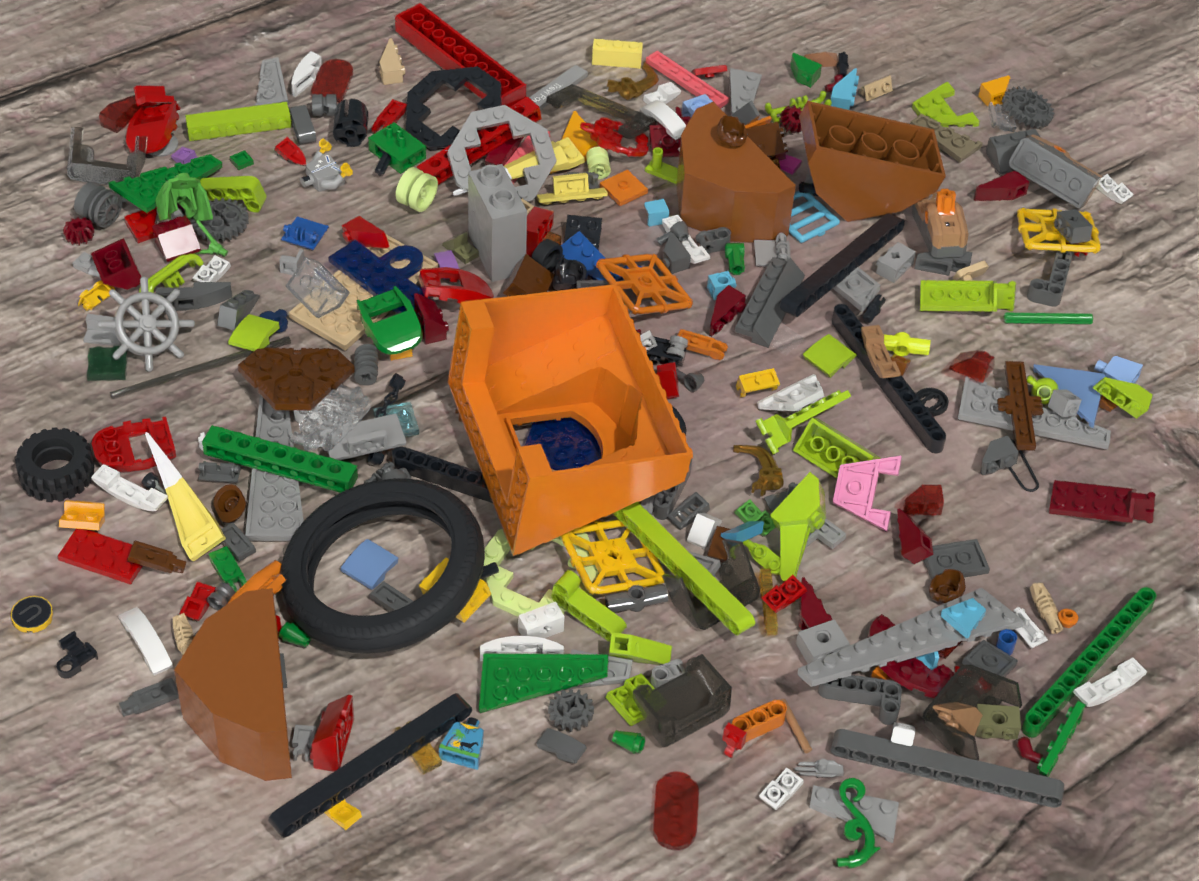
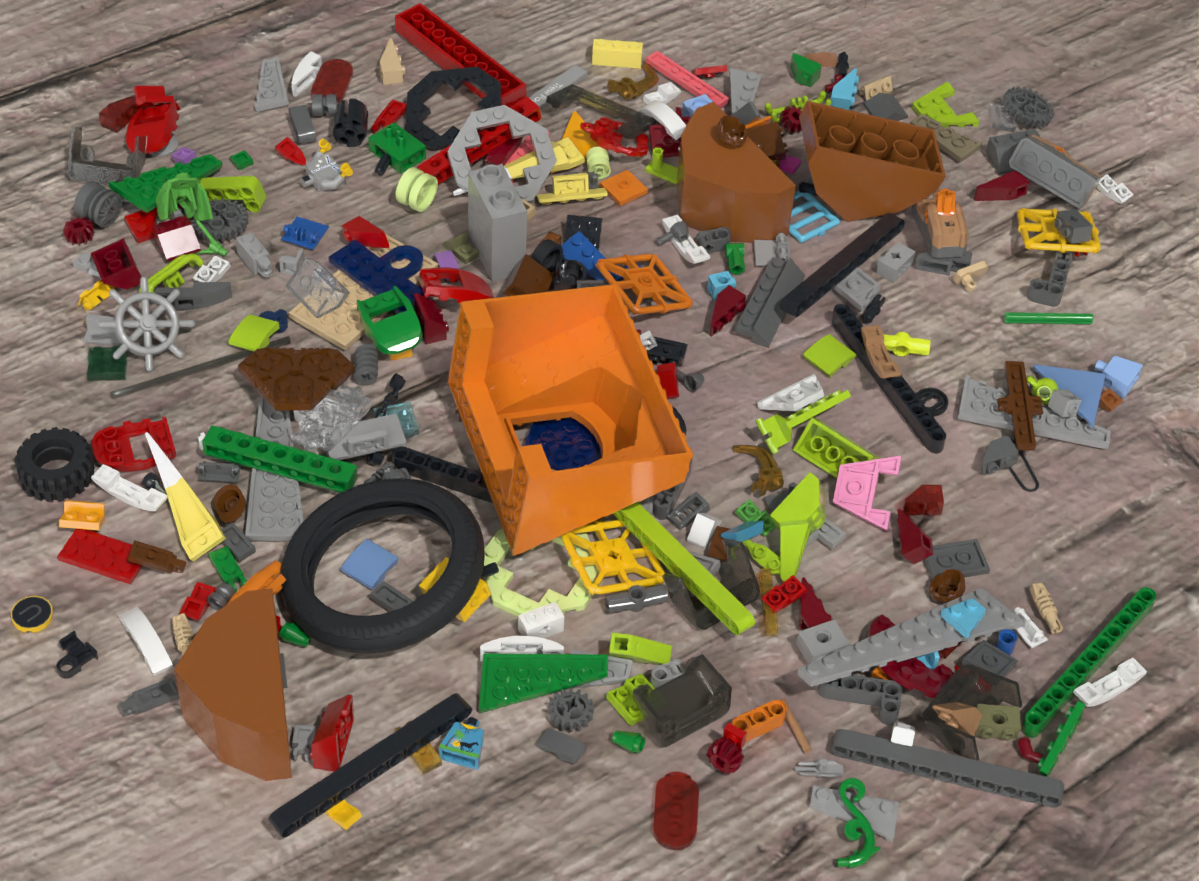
(236, 309): dark grey slope -> none
(238, 121): lime brick -> none
(254, 254): none -> light grey hinge
(538, 225): red wedge -> none
(585, 607): lime beam -> none
(656, 212): medium azure panel -> none
(675, 255): dark grey slope -> none
(677, 346): light grey wheel -> none
(704, 344): orange hinge -> none
(725, 755): none -> dark red gear
(757, 381): yellow hinge -> none
(781, 789): white slope -> none
(886, 107): none -> dark grey slope
(901, 362): dark orange slope -> none
(966, 295): lime hinge -> none
(974, 364): clear red slope -> none
(994, 90): light orange slope -> none
(1068, 618): orange plate -> none
(1101, 502): dark red hinge -> none
(1126, 395): lime slope -> none

